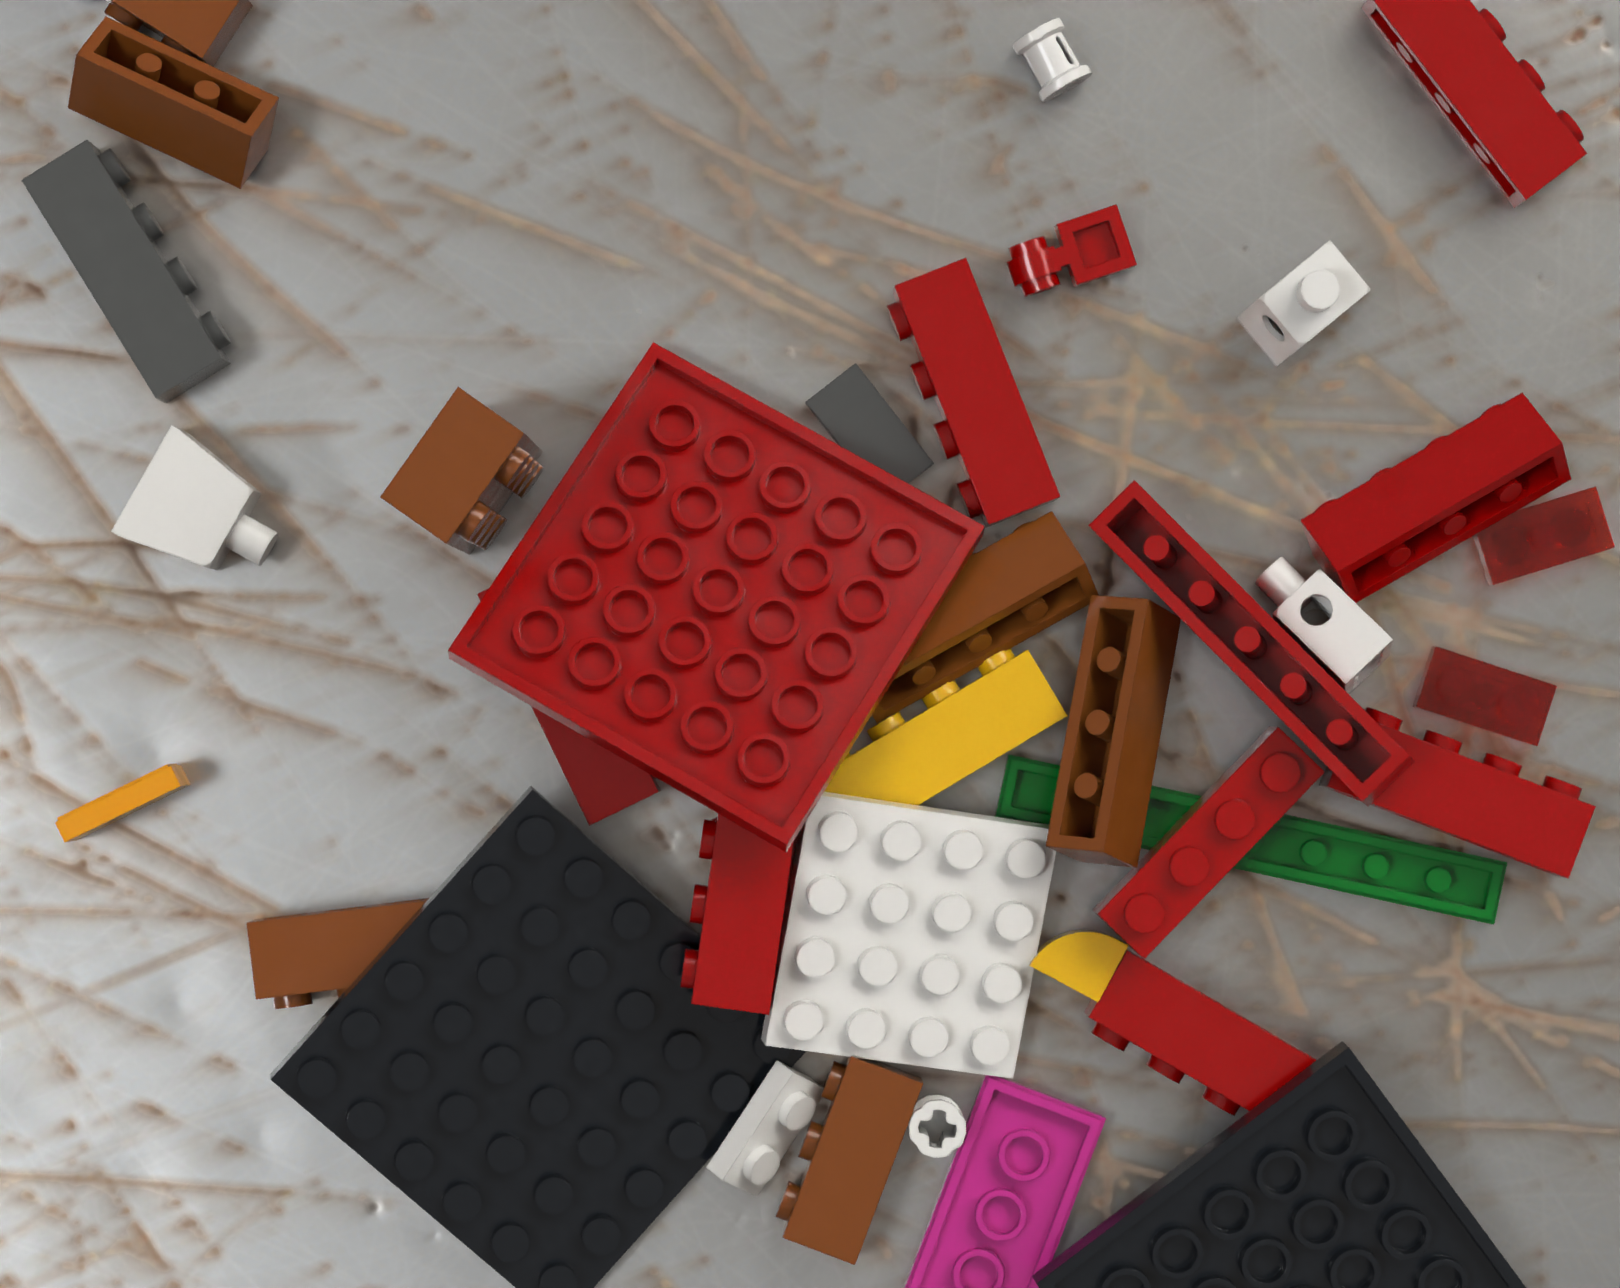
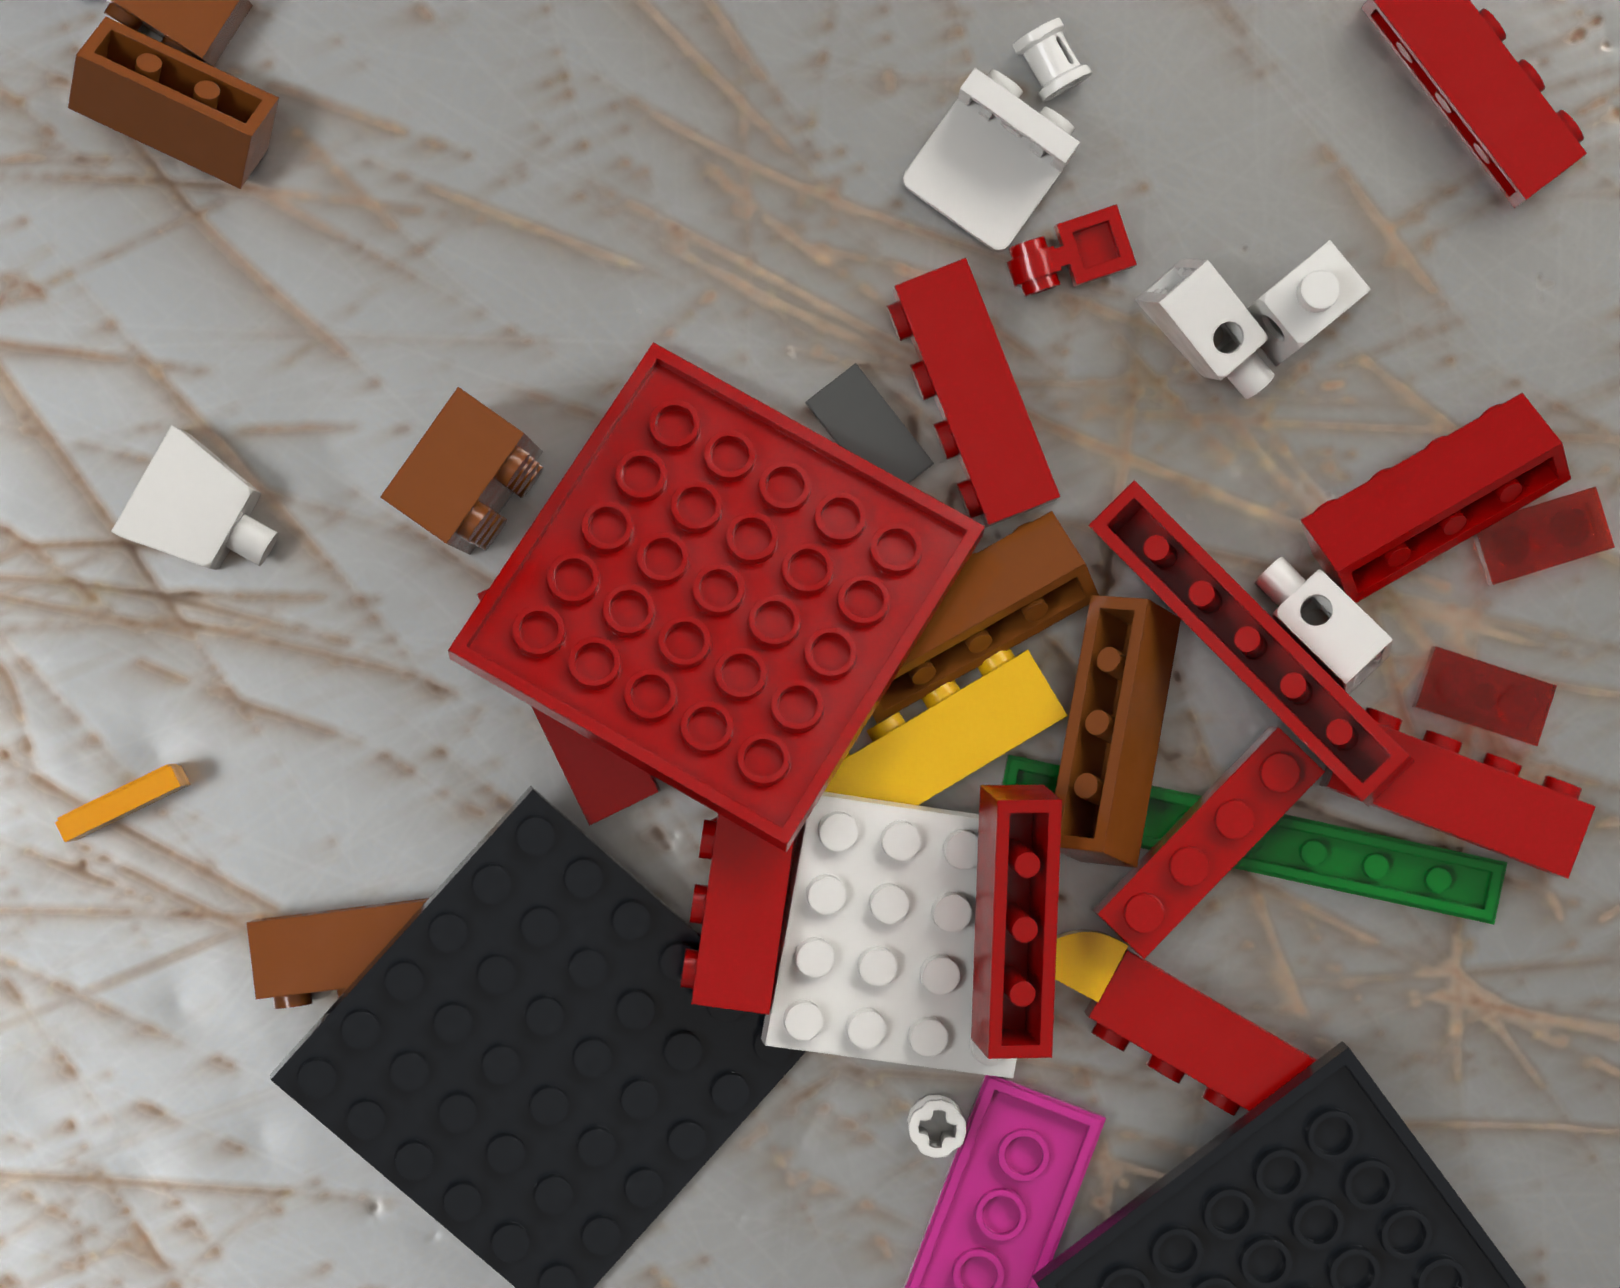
(127, 271): dark grey brick -> none
(766, 1129): white plate -> none
(849, 1157): dark orange brick -> none
(991, 159): none -> white bracket
(1016, 921): none -> red brick
(1188, 309): none -> white torso

